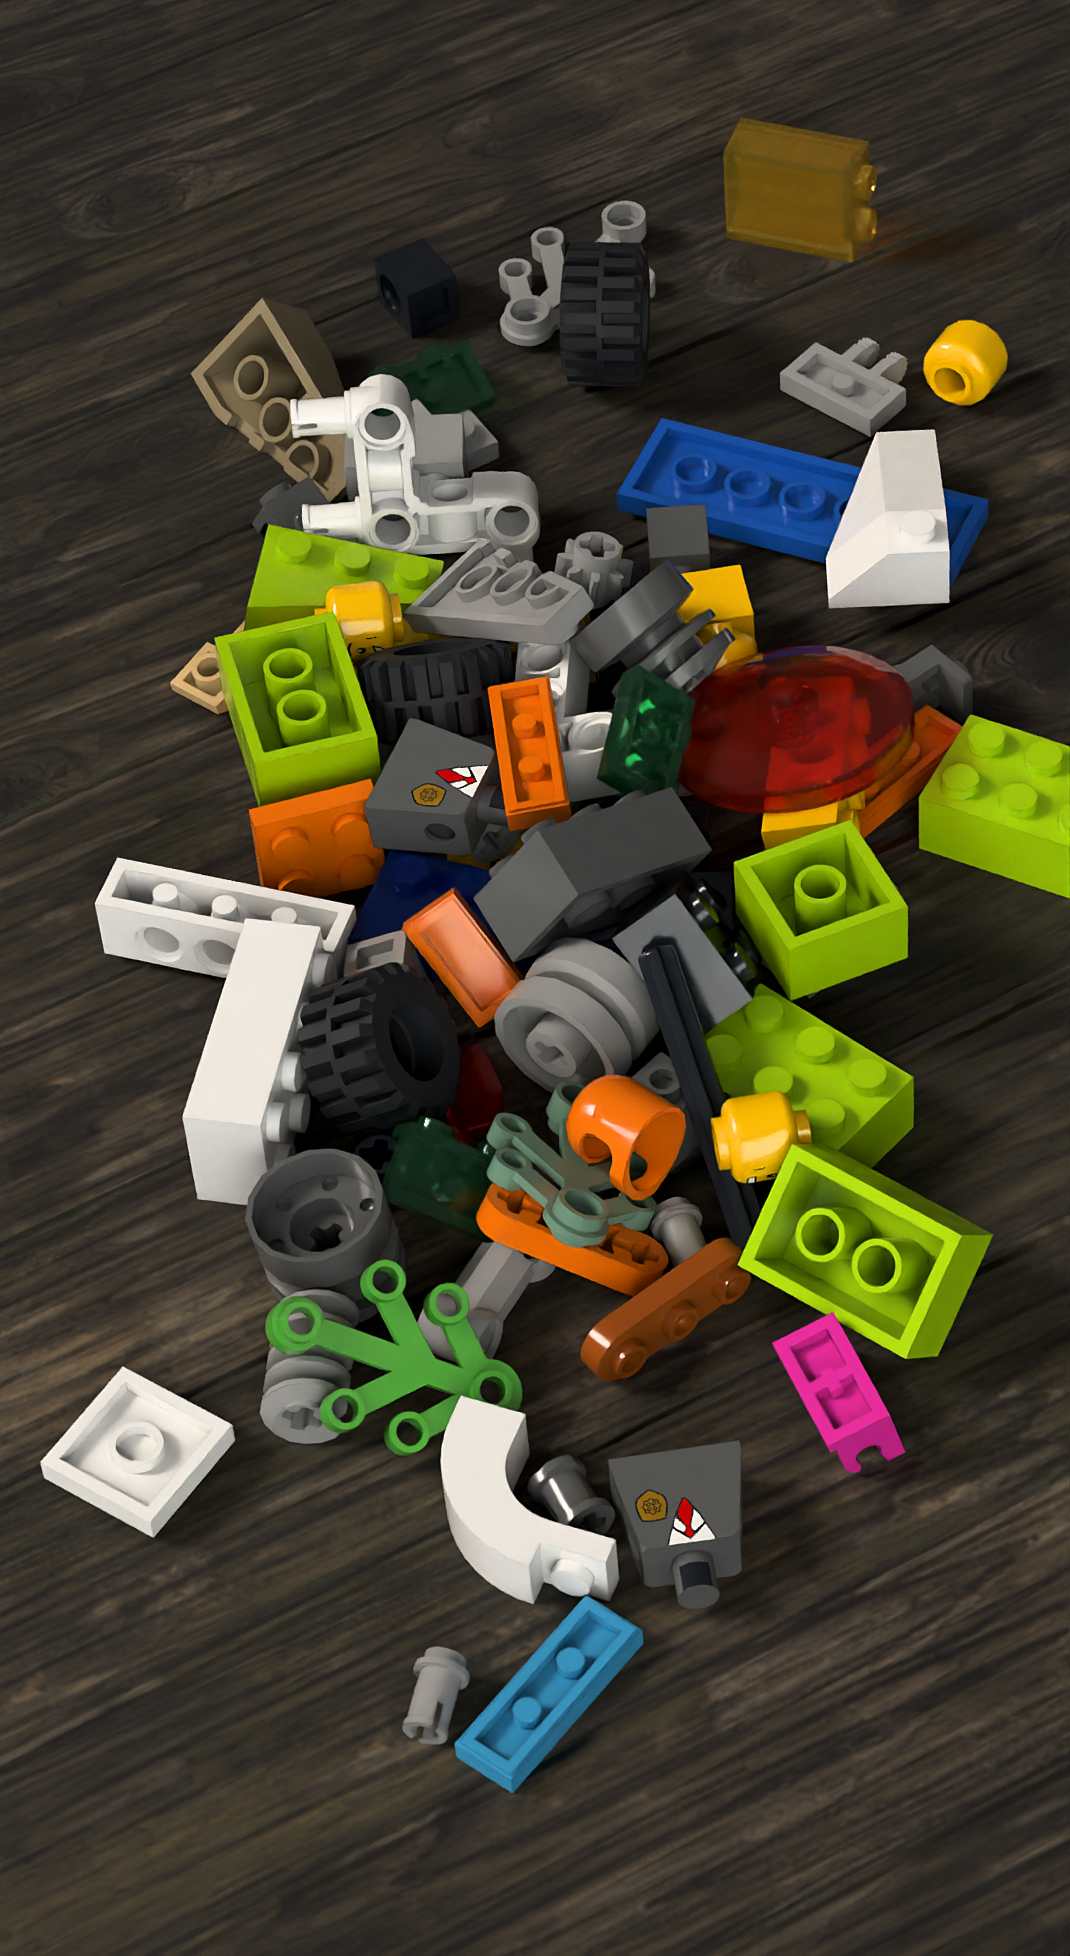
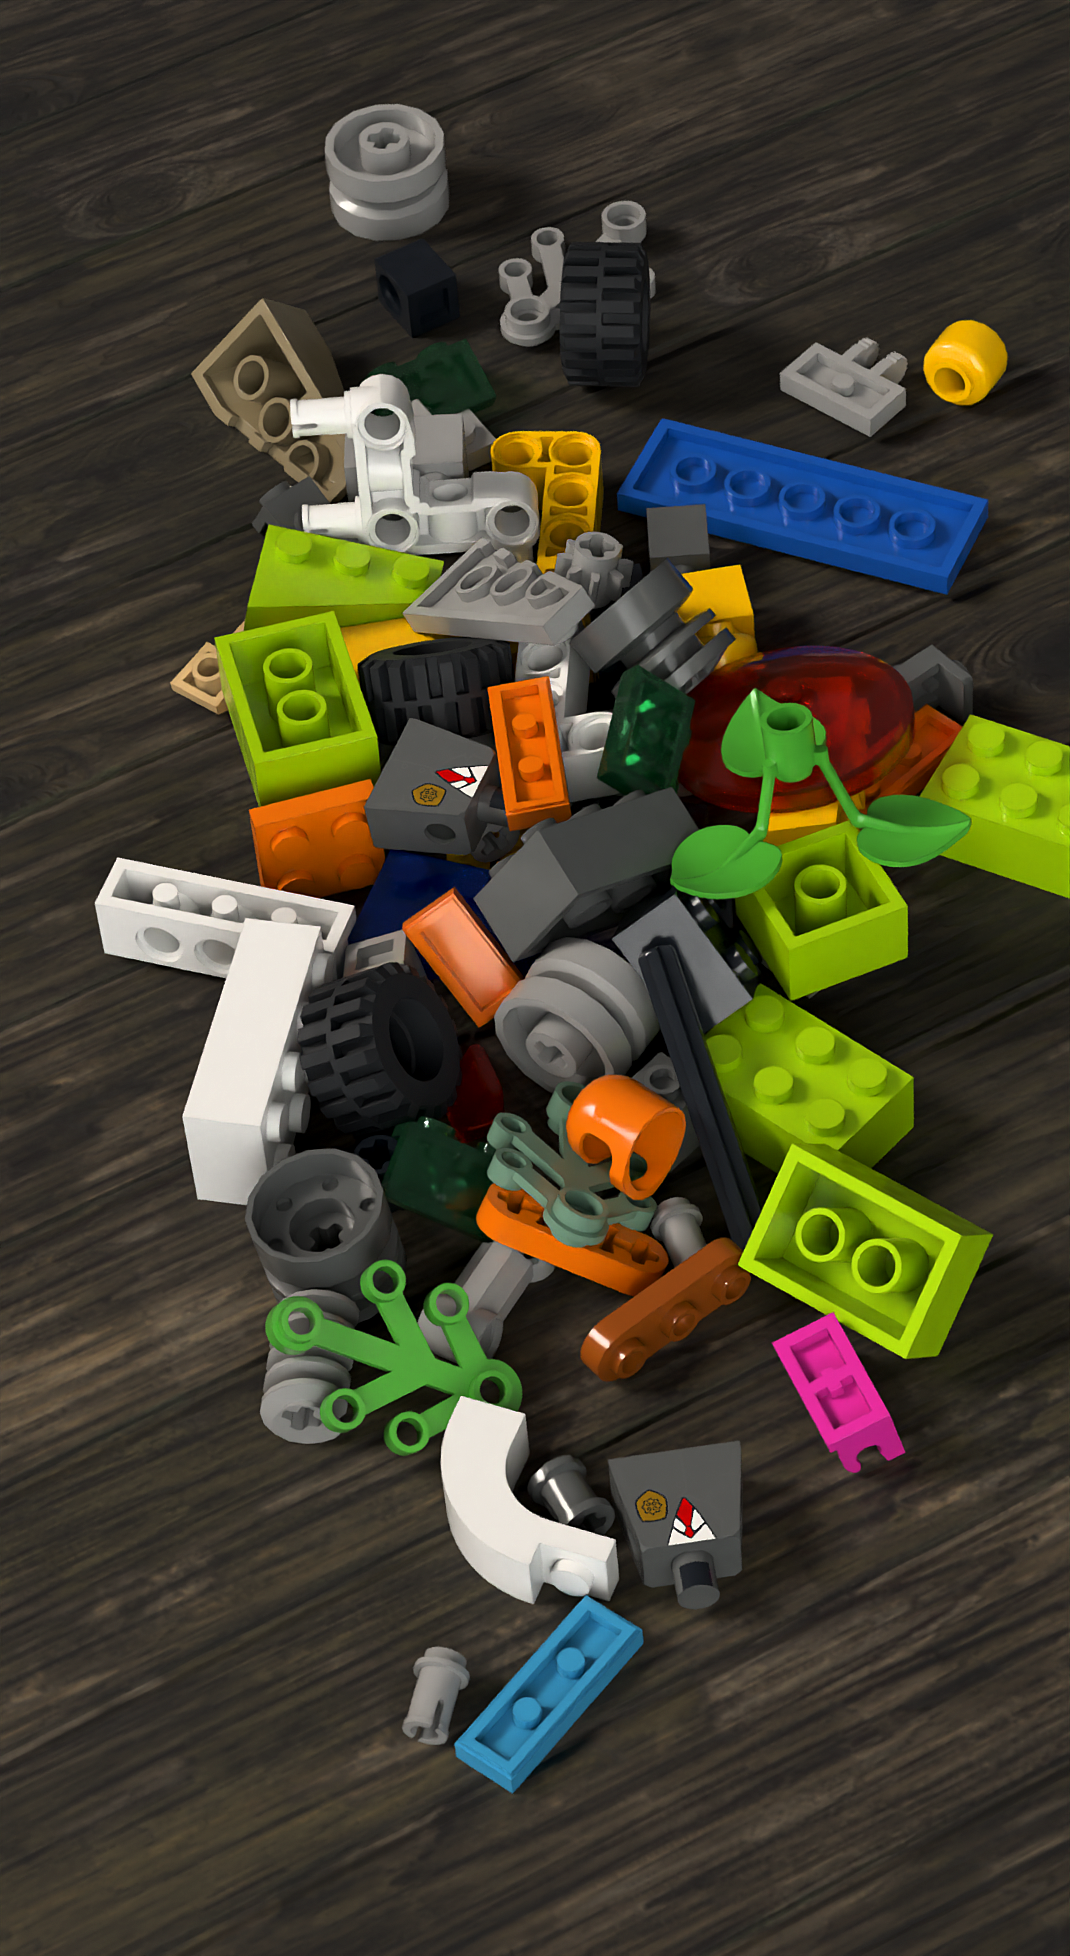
(138, 1451): white plate -> none
(366, 616): yellow head -> none
(387, 172): none -> light grey wheel
(567, 480): none -> yellow beam
(757, 1135): yellow head -> none
(786, 745): none -> bright green plant
(798, 190): clear yellow brick -> none
(893, 528): white wedge -> none

